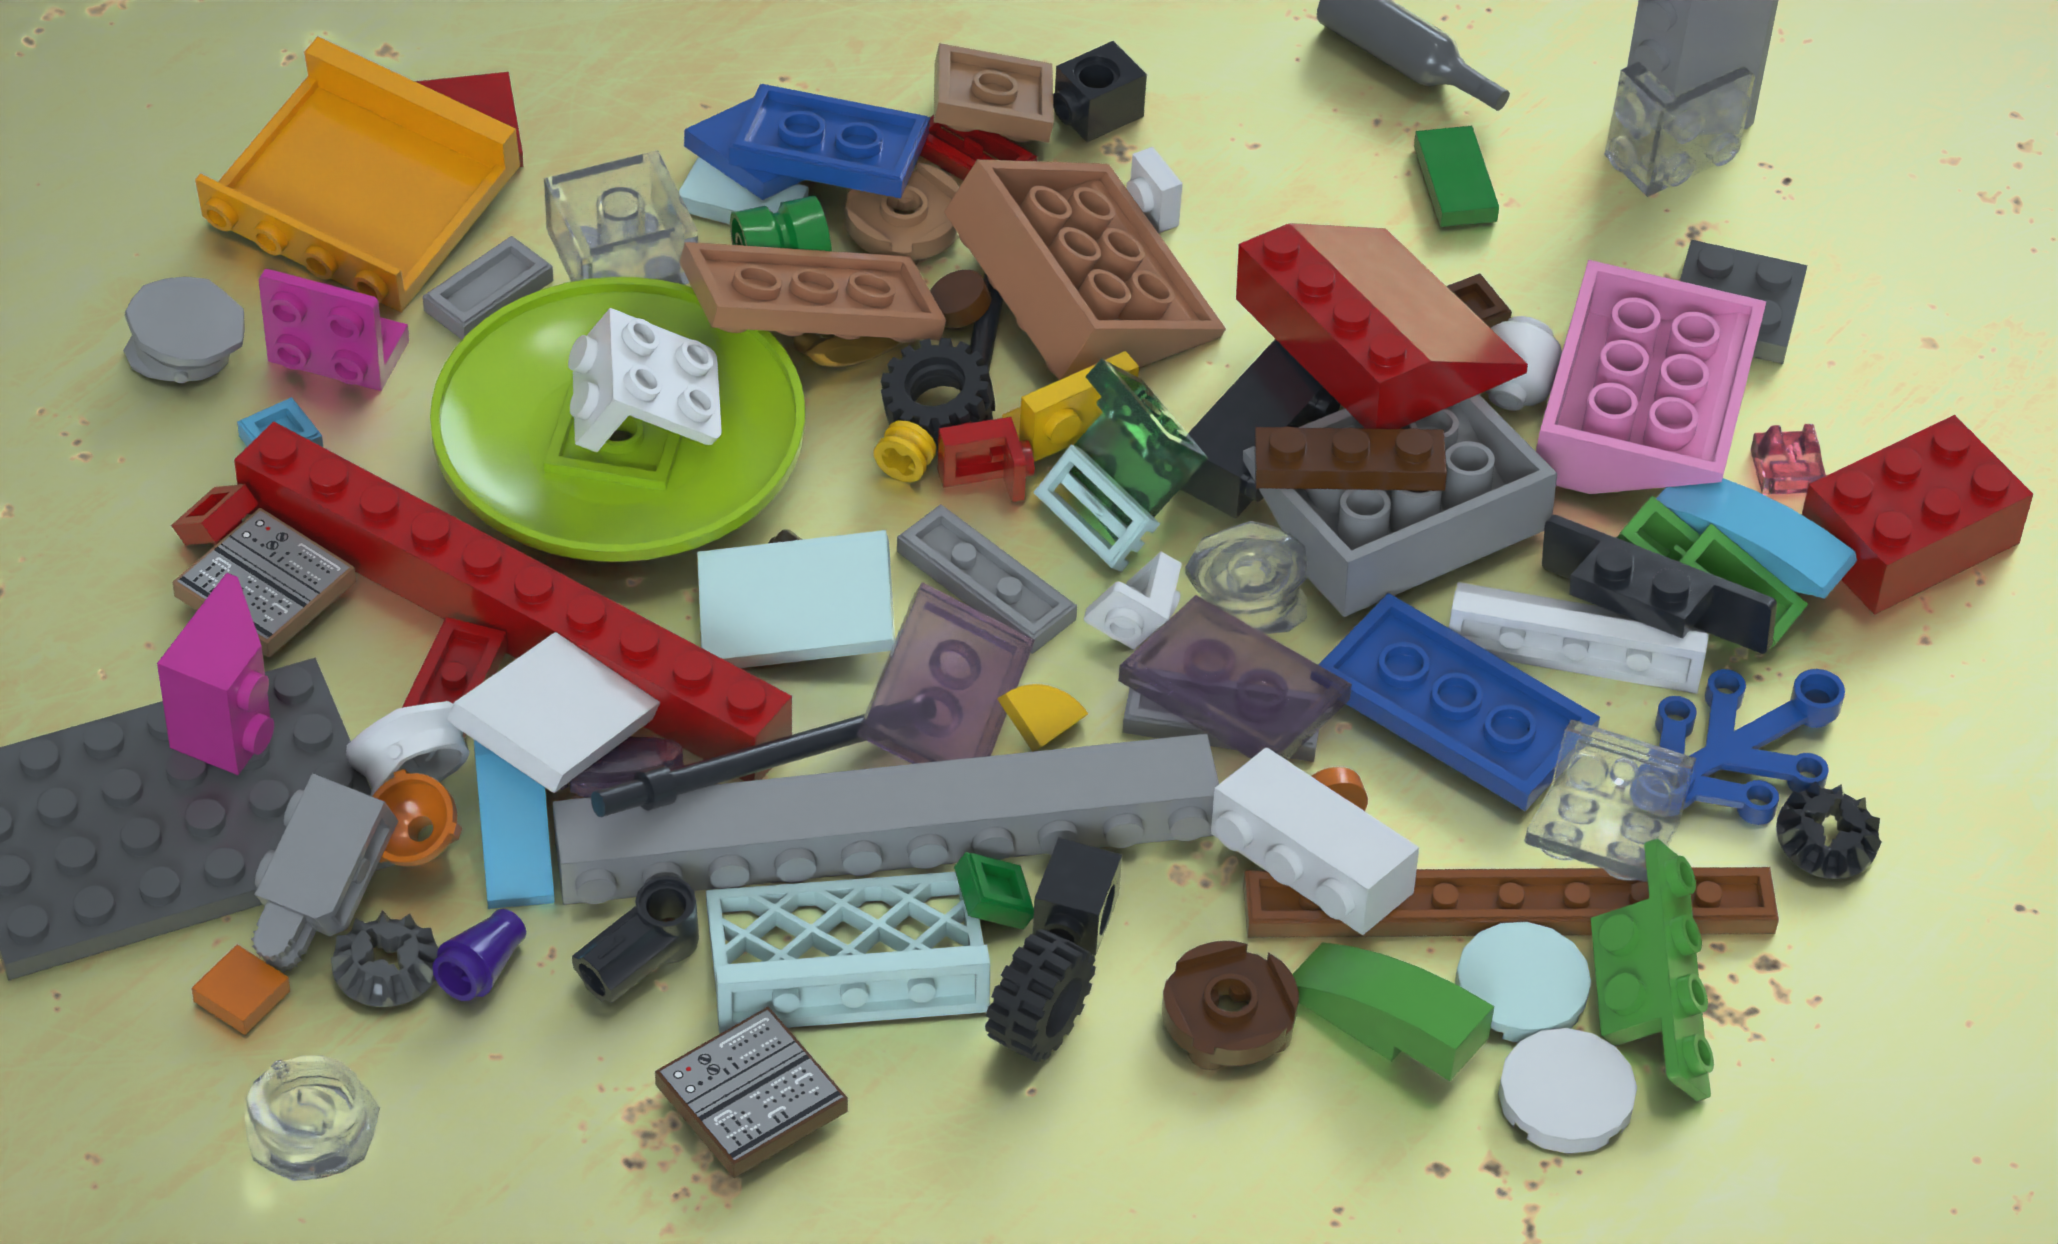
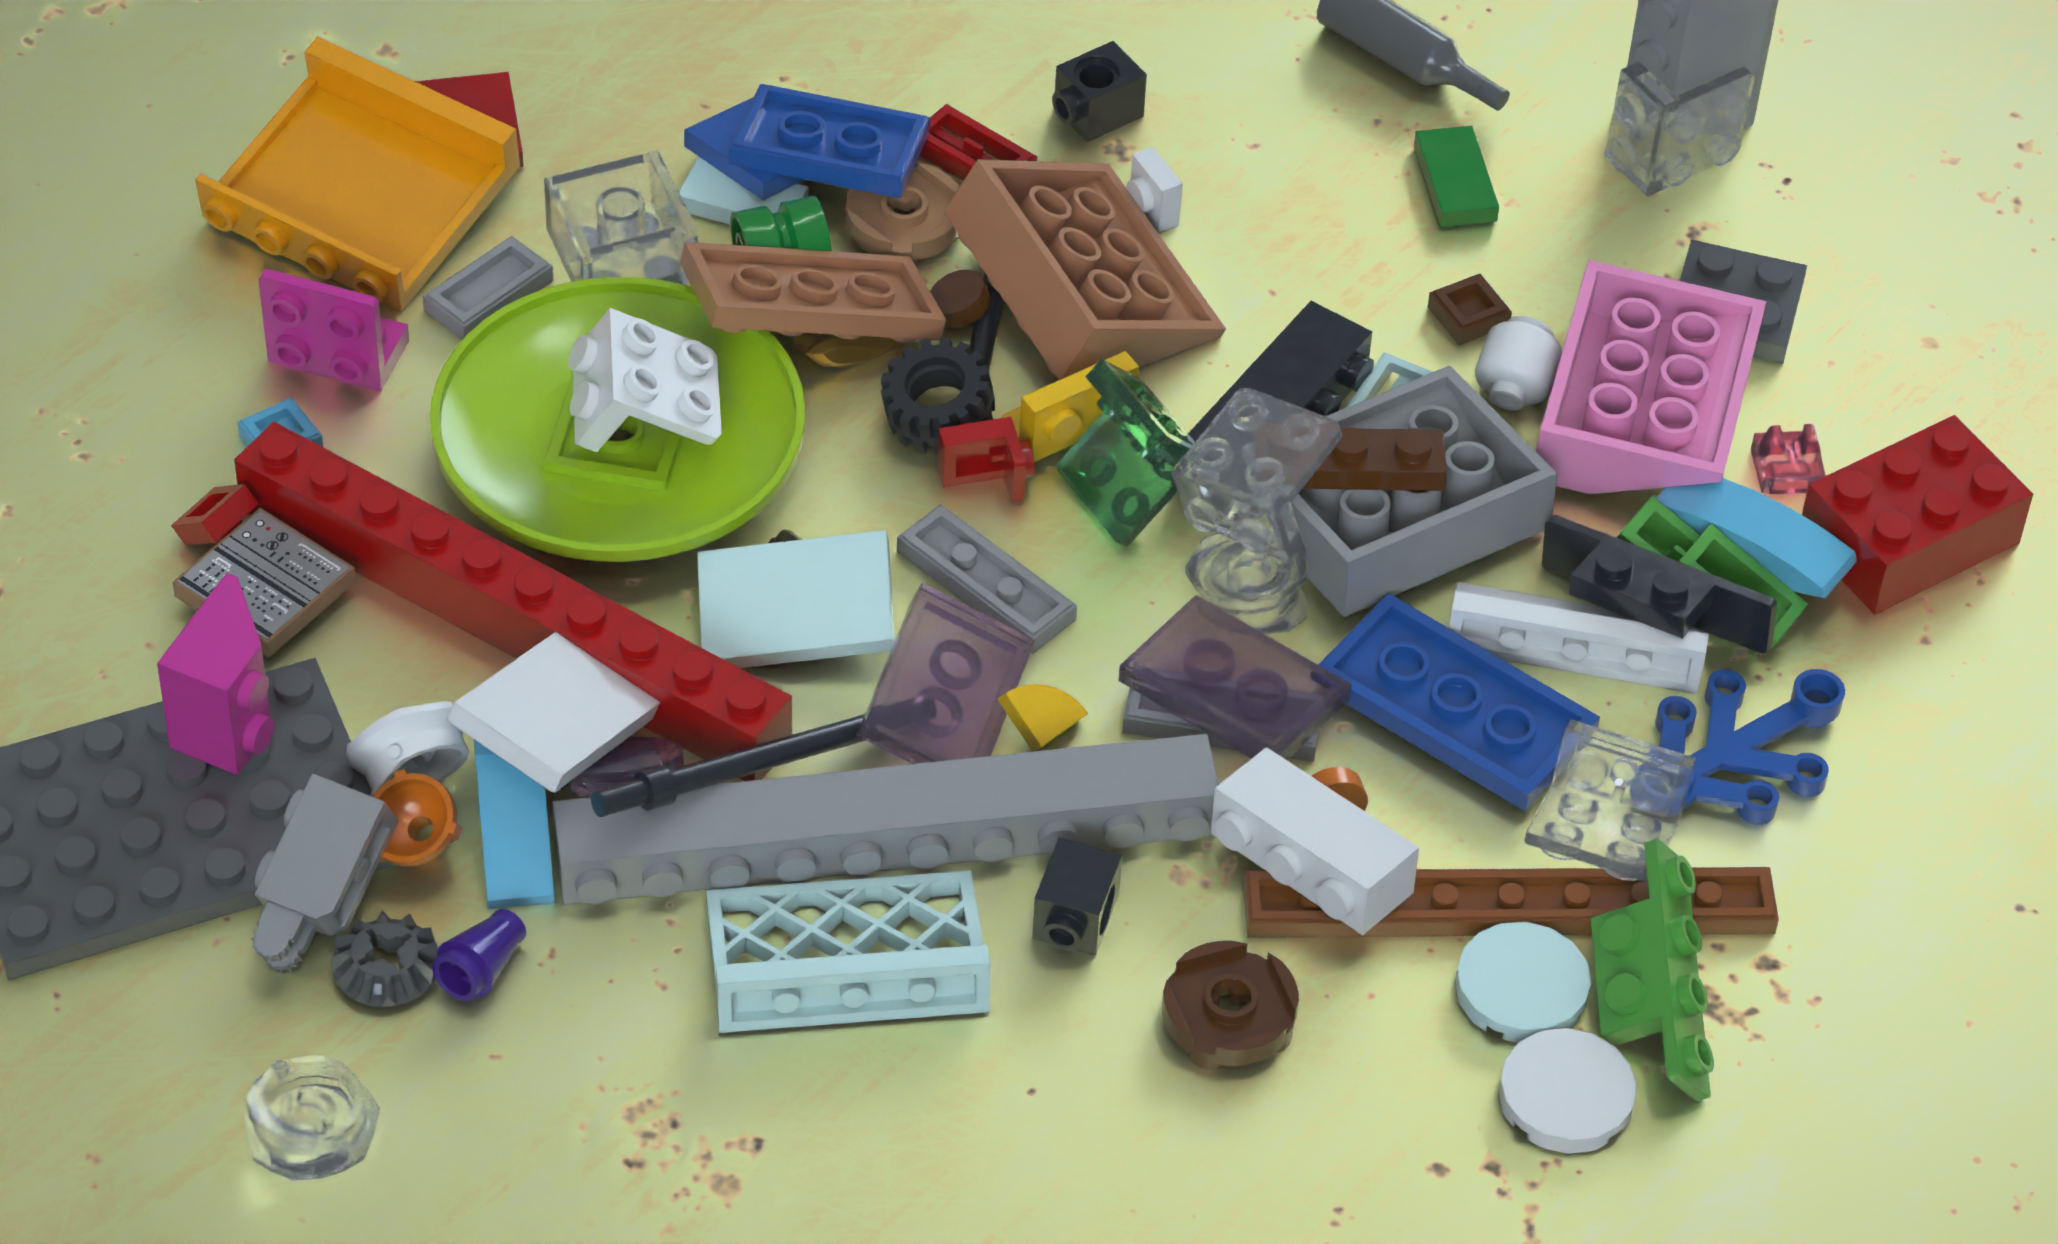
(182, 329): light grey hat -> none
(241, 989): orange tile -> none
(457, 662): red plate -> none
(639, 940): black piece -> none
(751, 1092): tile -> none
(905, 451): yellow bush -> none
(993, 93): medium nougat plate -> none
(994, 890): green tile -> none
(1040, 995): black tyre -> none
(1128, 536): light aqua tile -> none
(1141, 605): white bracket -> none
(1252, 468): none -> clear bracket
(1370, 322): red slope -> none
(1395, 1006): bright green slope -> none
(1802, 832): black gear -> none

